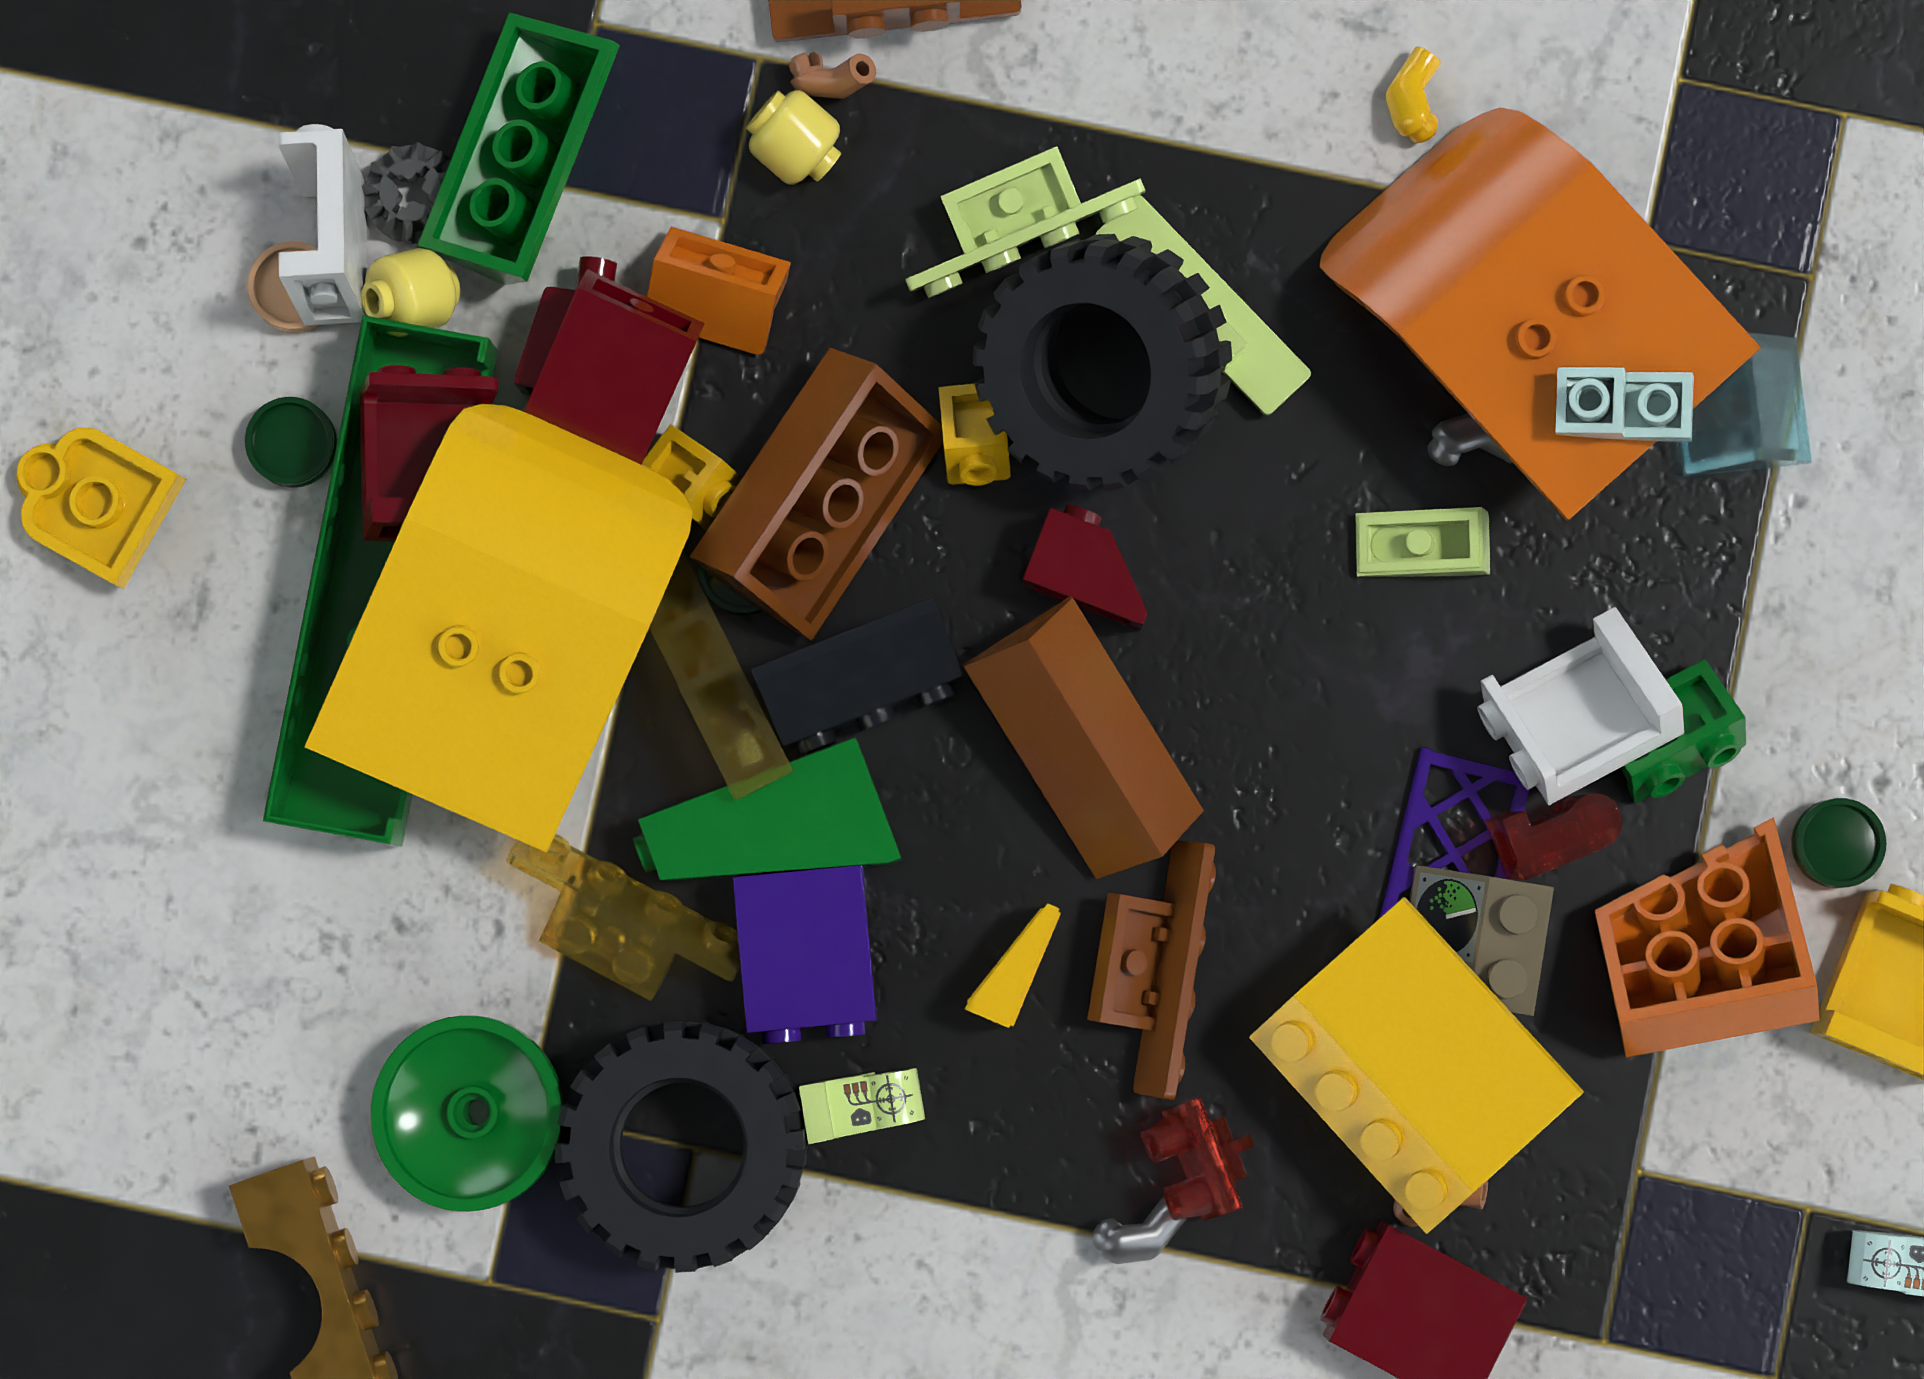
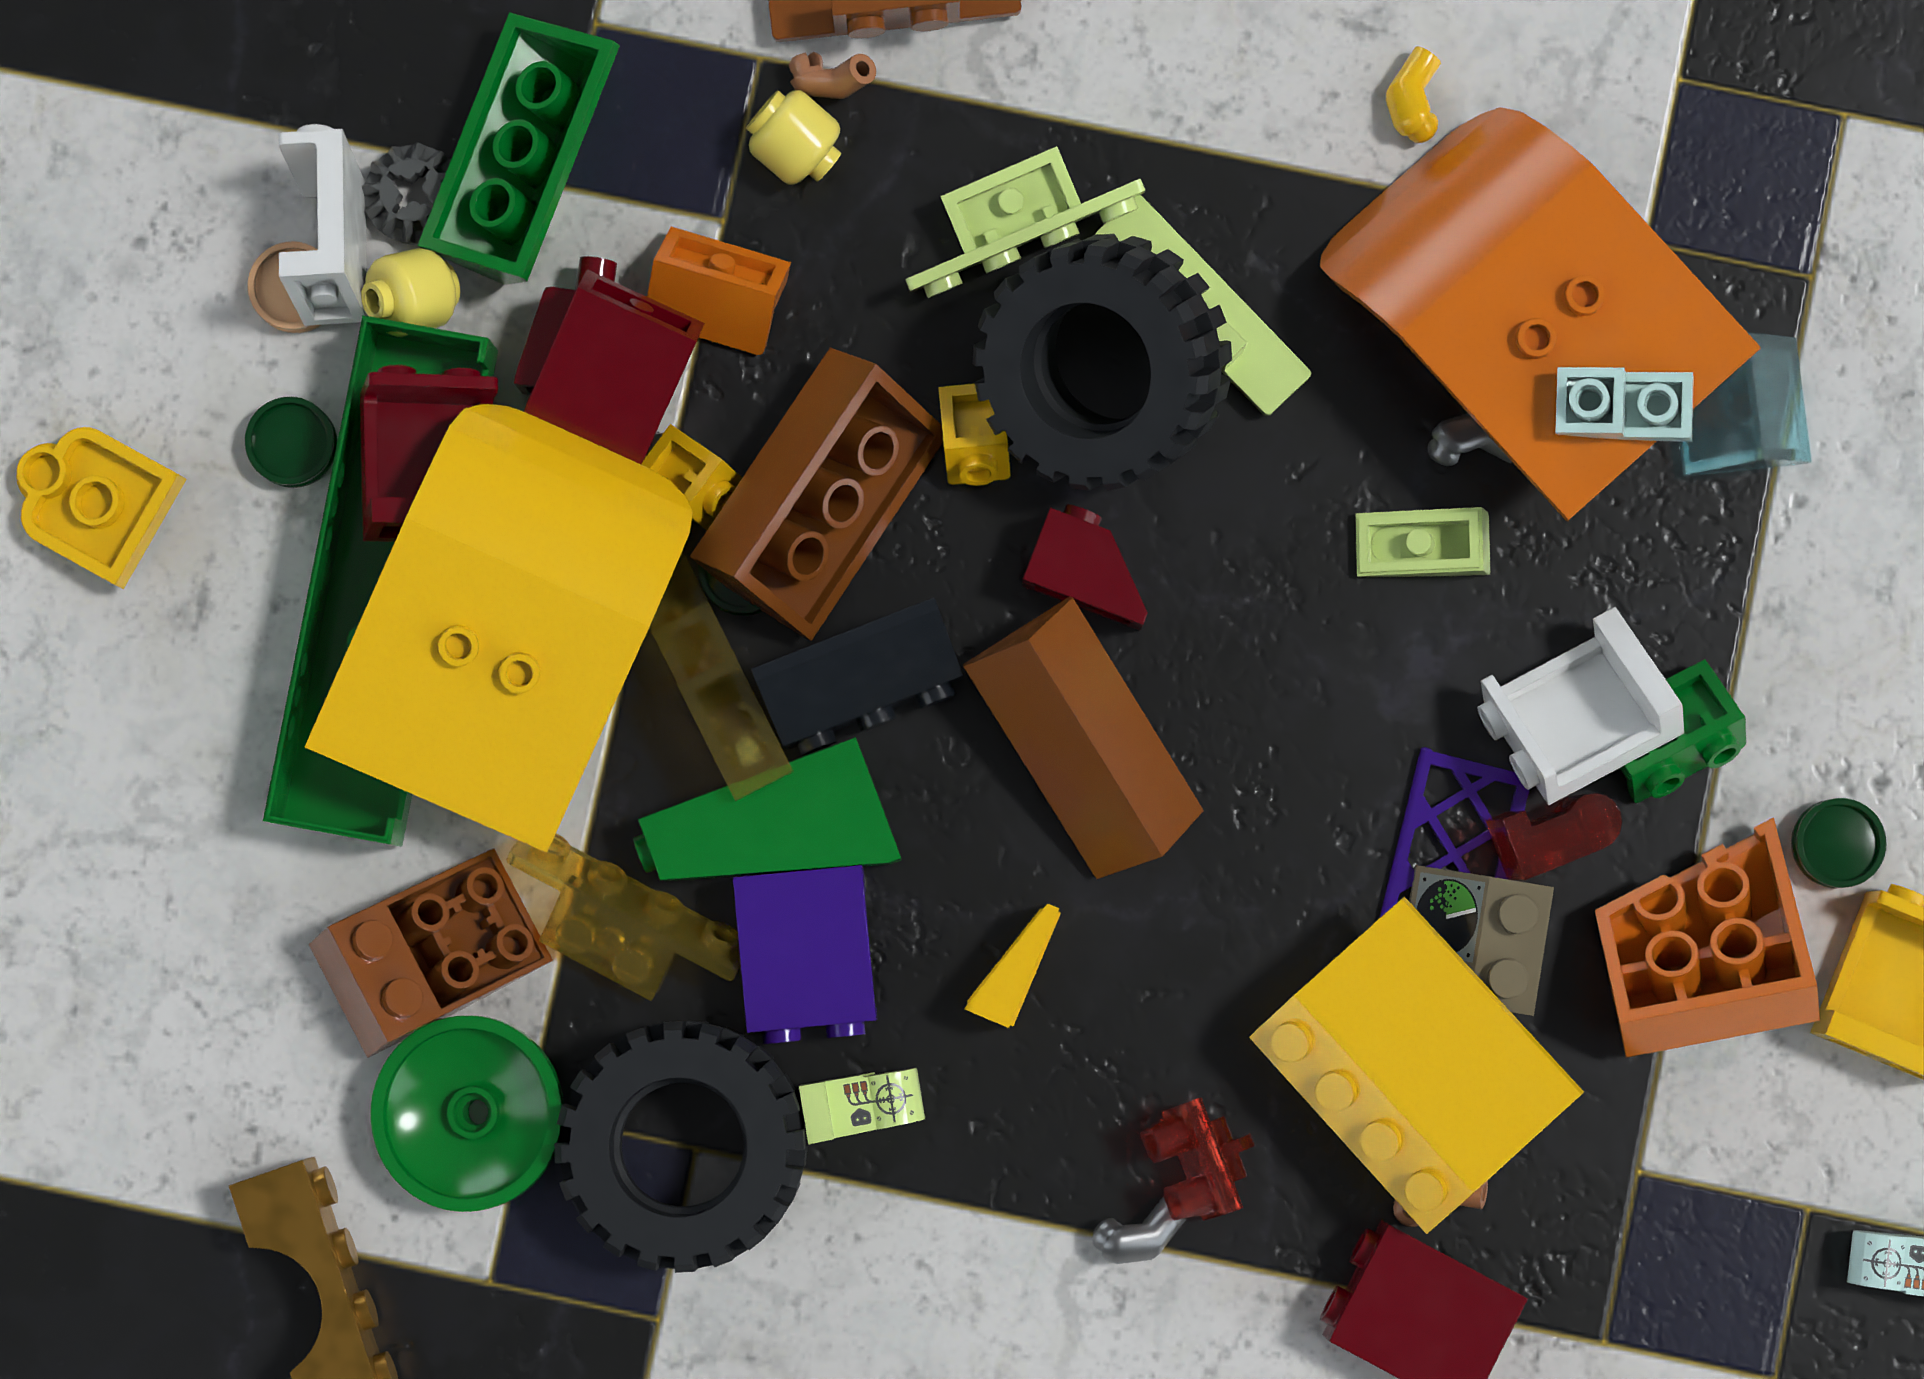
(429, 951): none -> dark orange slope
(1151, 964): dark orange bracket -> none

